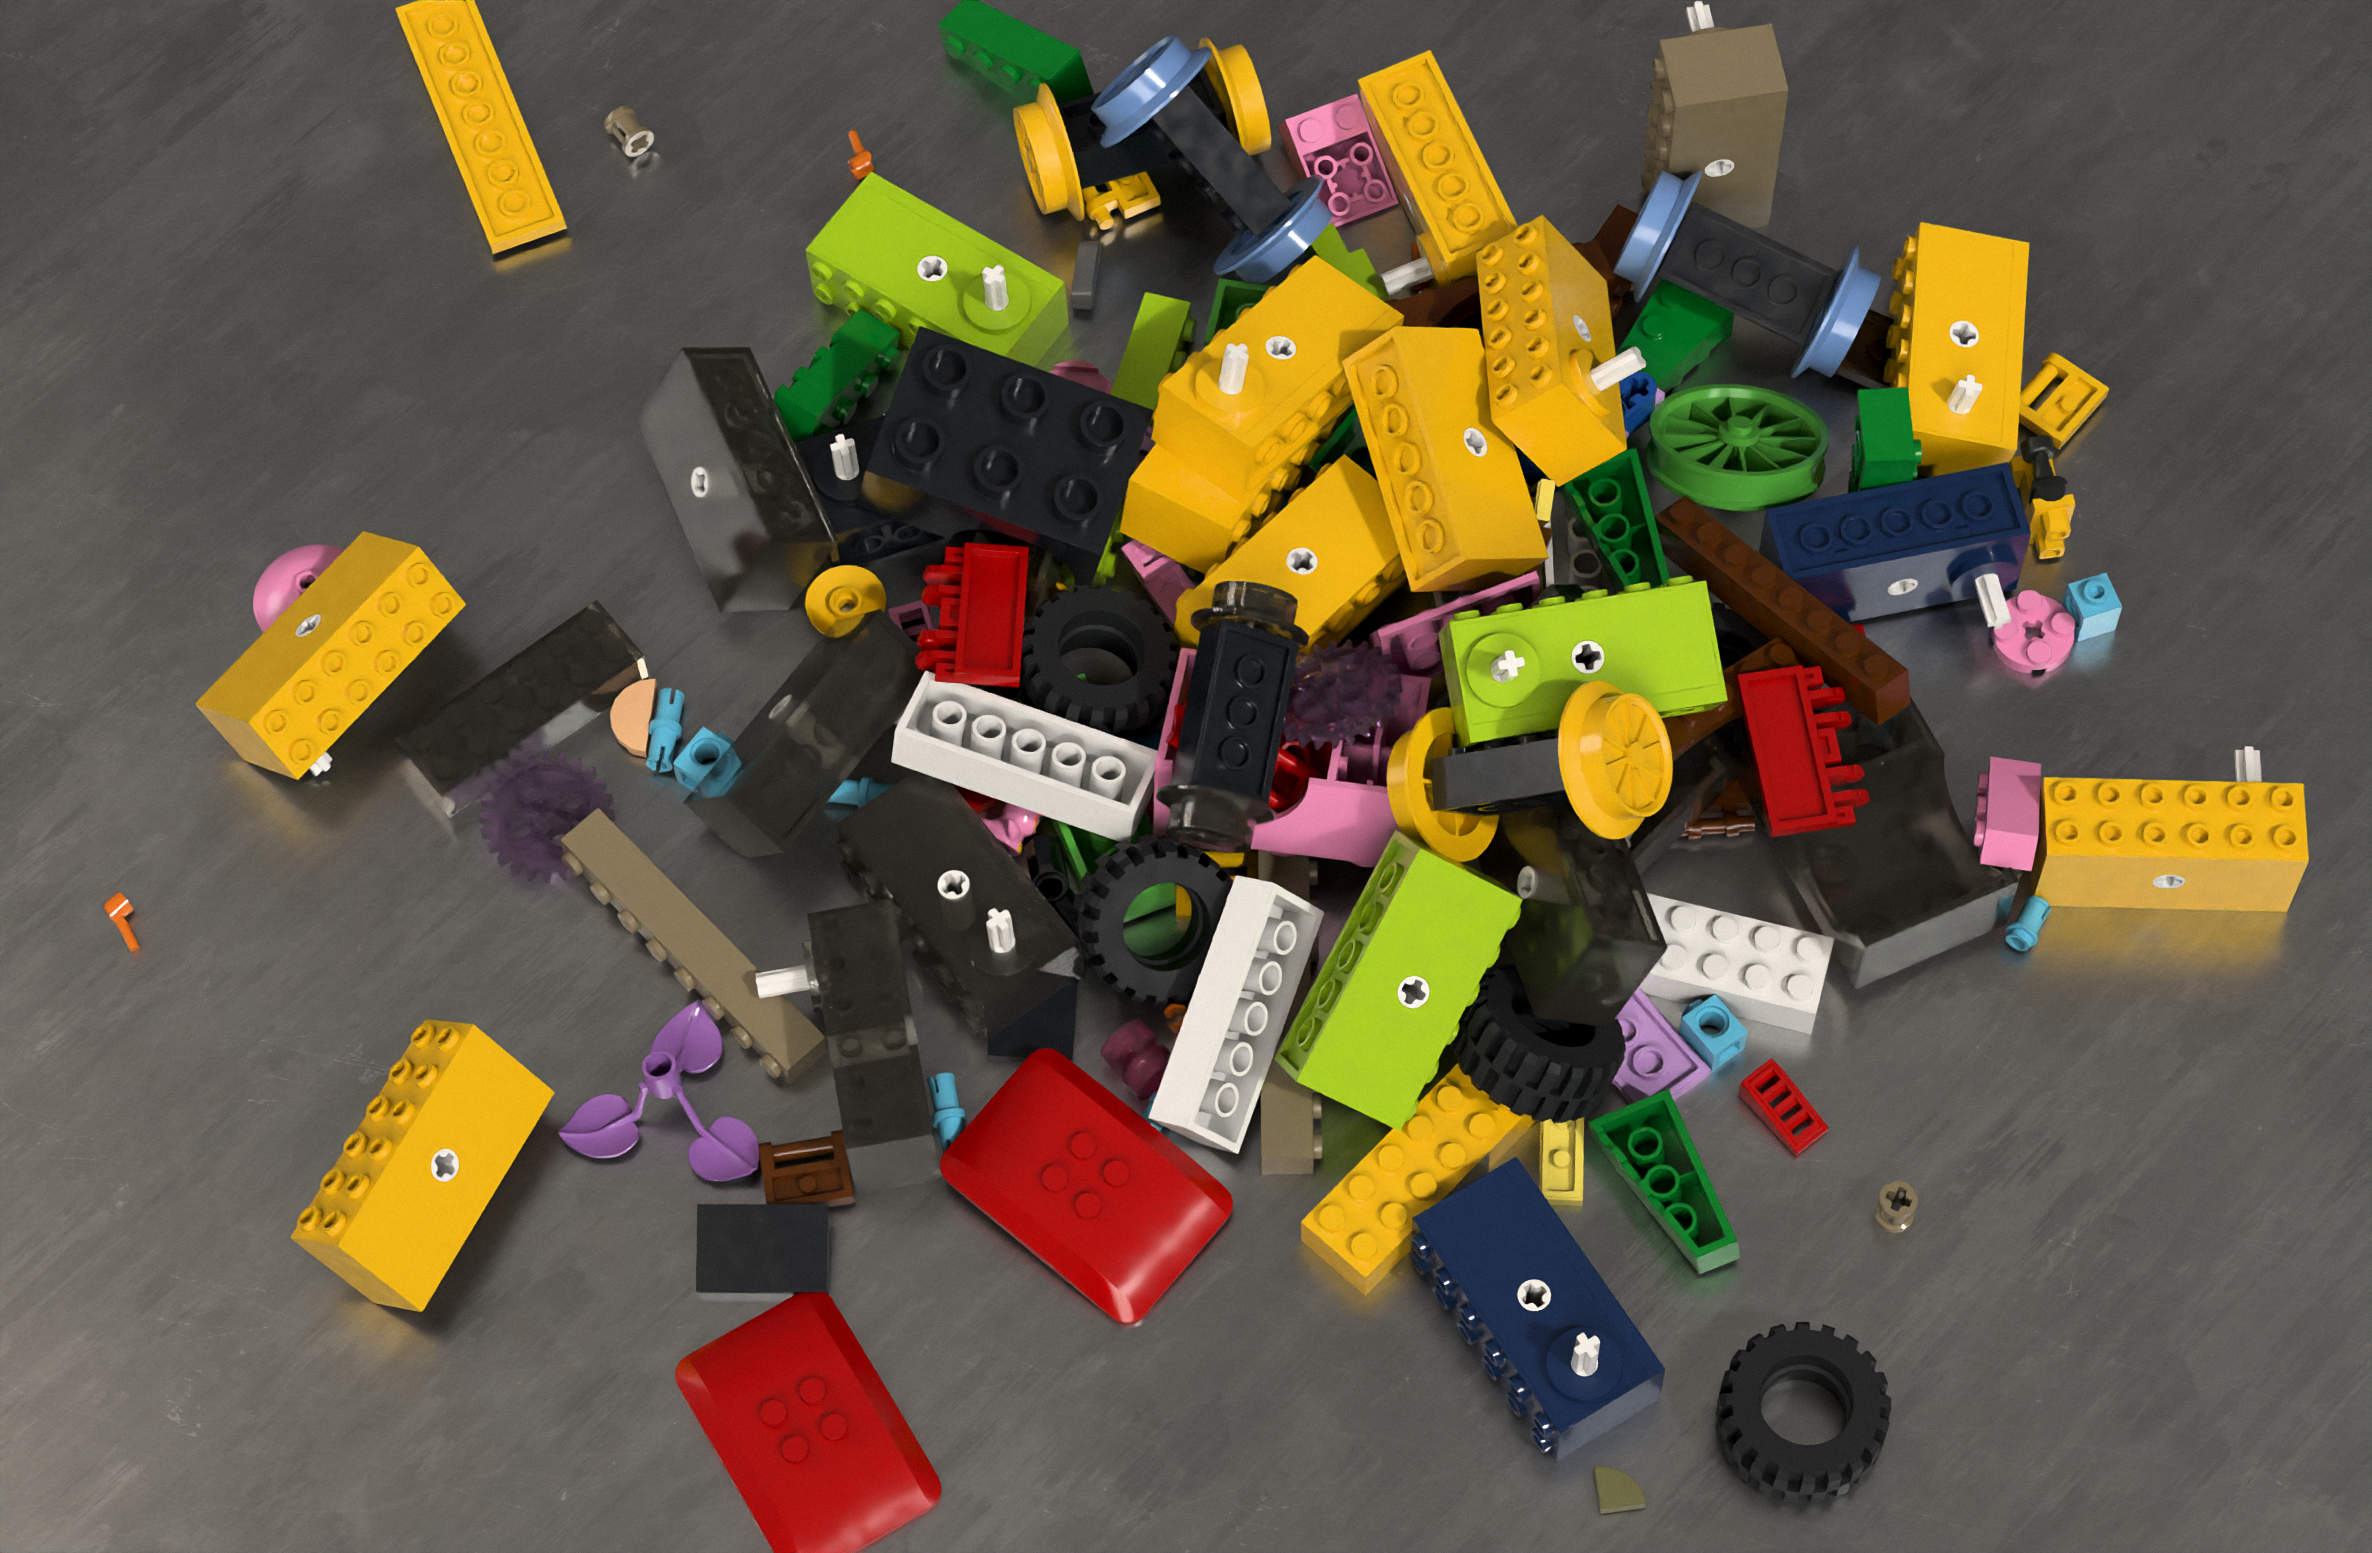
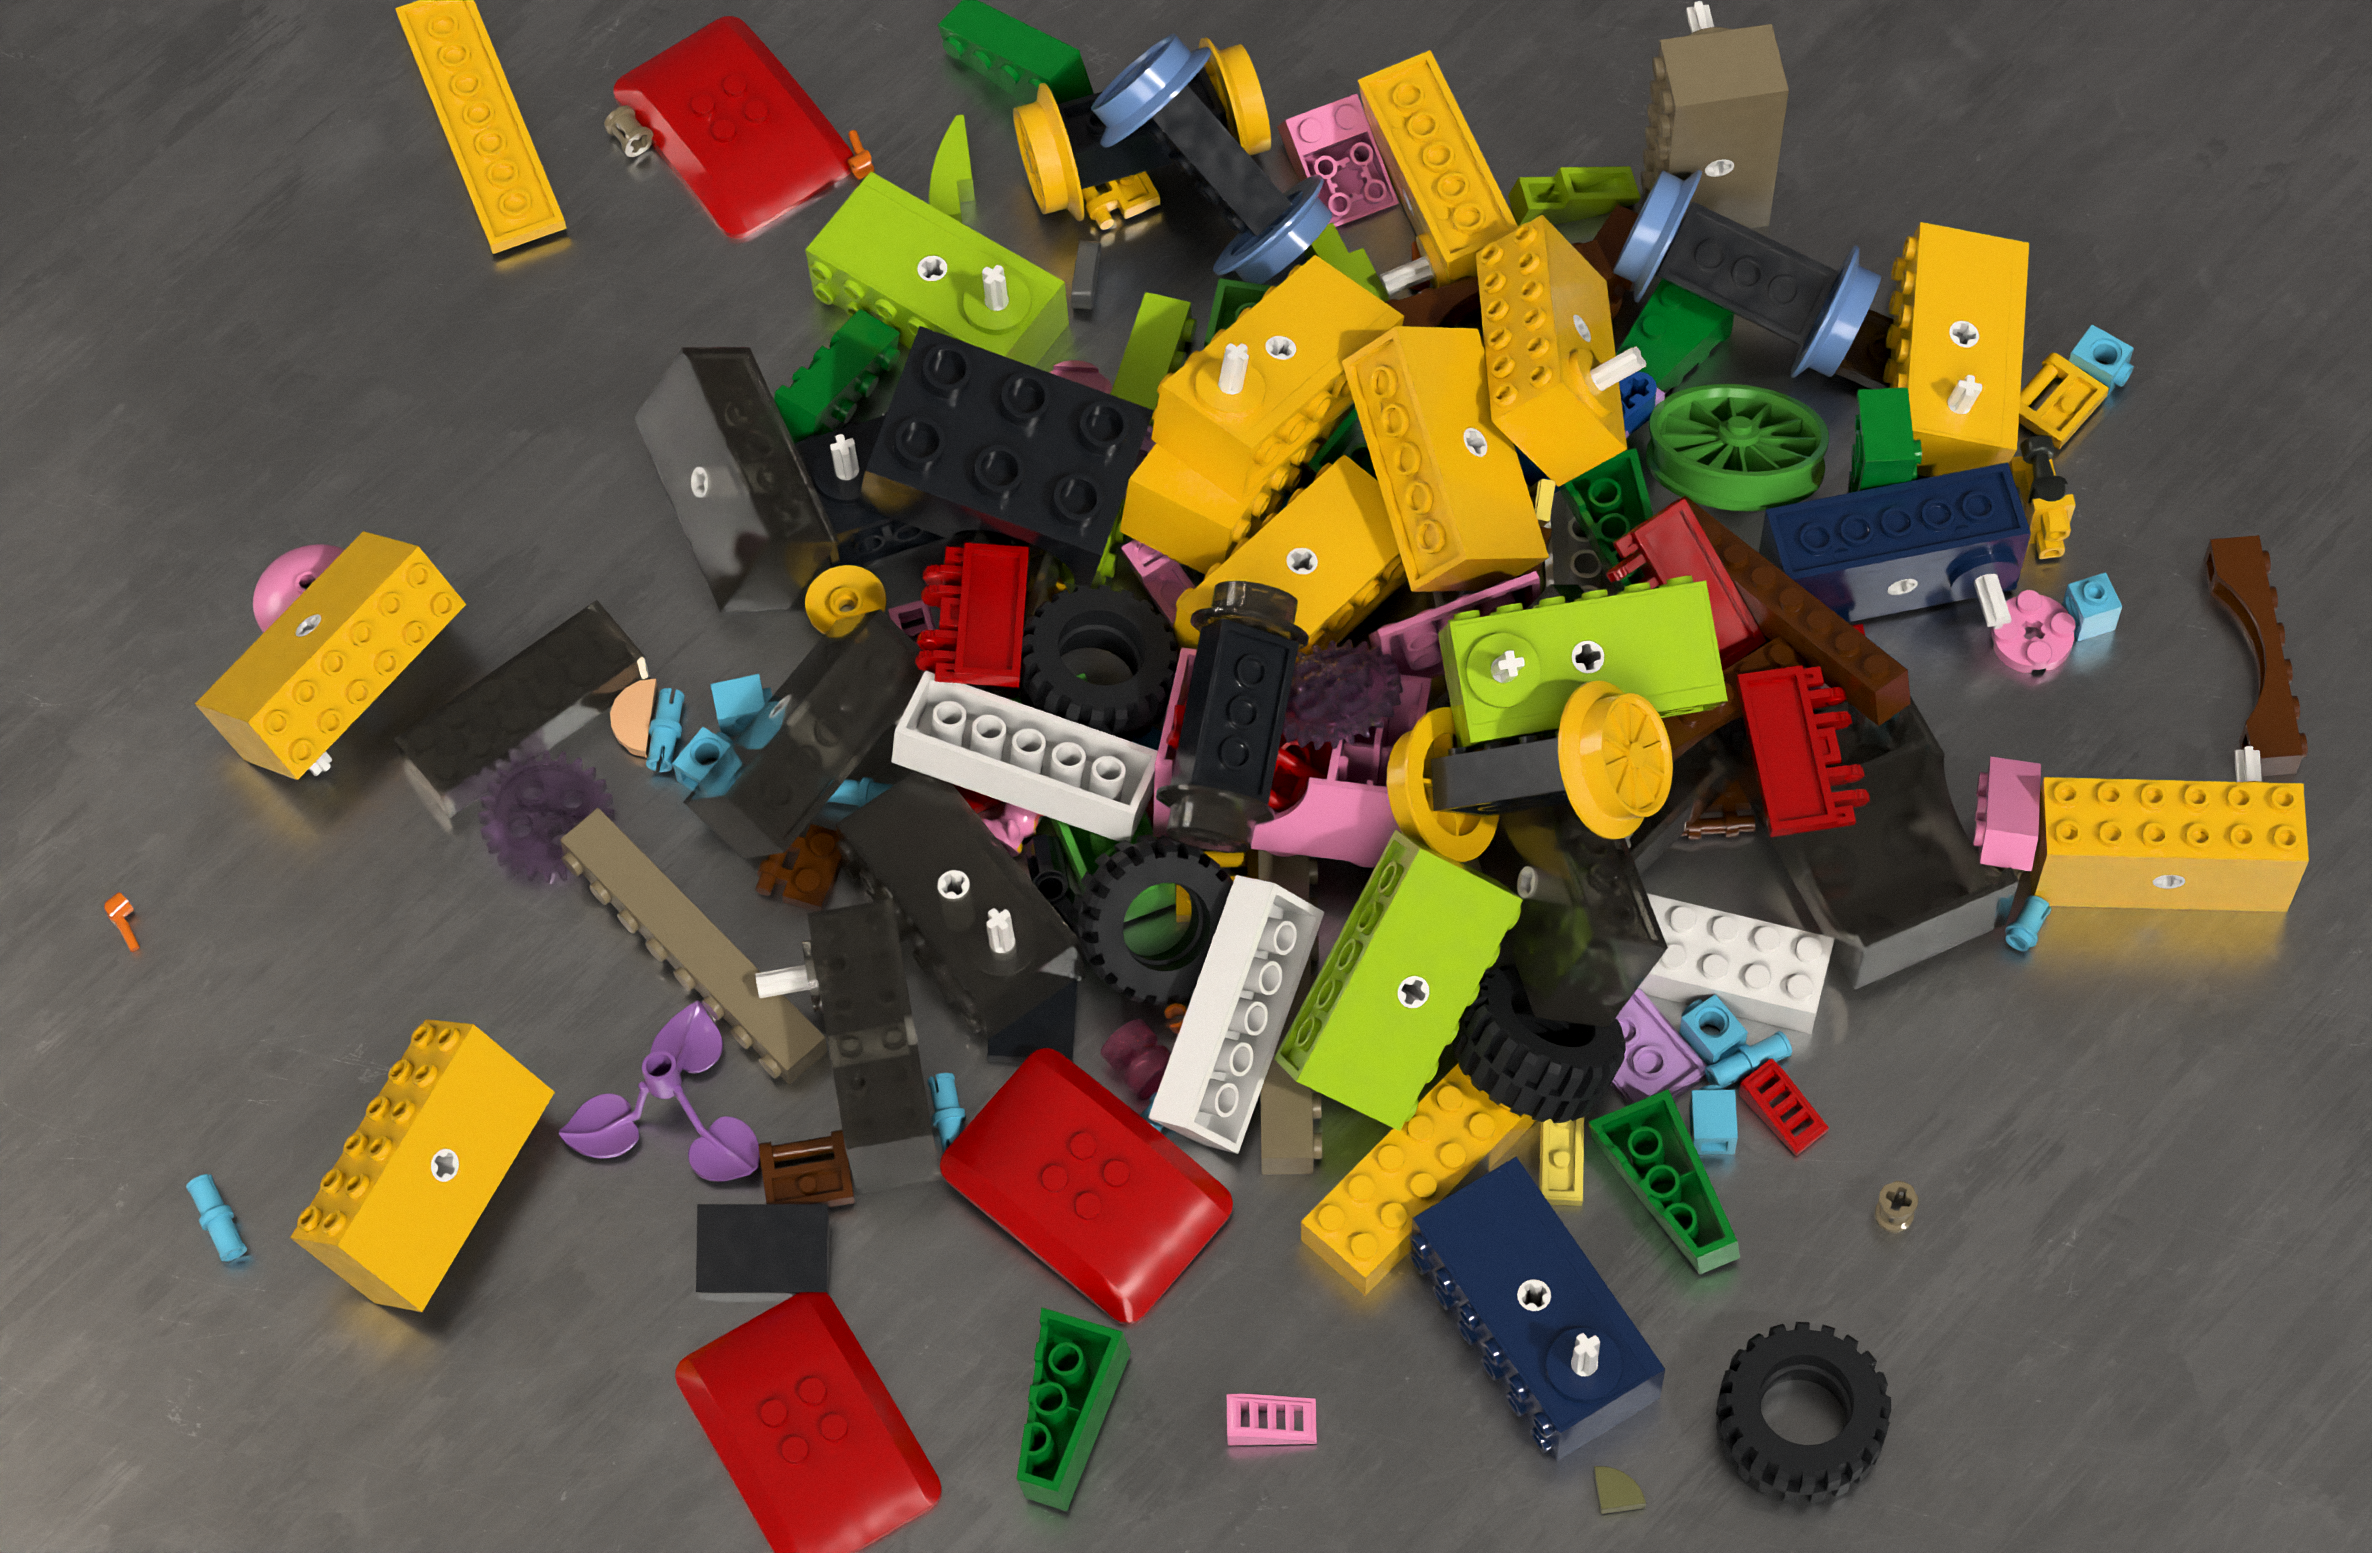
(216, 1217): none -> medium azure pin
(735, 126): none -> red wedge
(738, 702): none -> medium azure brick
(813, 873): none -> reddish brown plate
(951, 172): none -> lime slope
(1068, 1400): none -> green wedge
(1272, 1436): none -> bright pink slope
(1573, 194): none -> lime slope
(1676, 546): none -> red hinge
(1713, 1120): none -> medium azure brick
(1748, 1059): none -> medium azure pin
(2101, 346): none -> medium azure brick
(2240, 582): none -> reddish brown arch

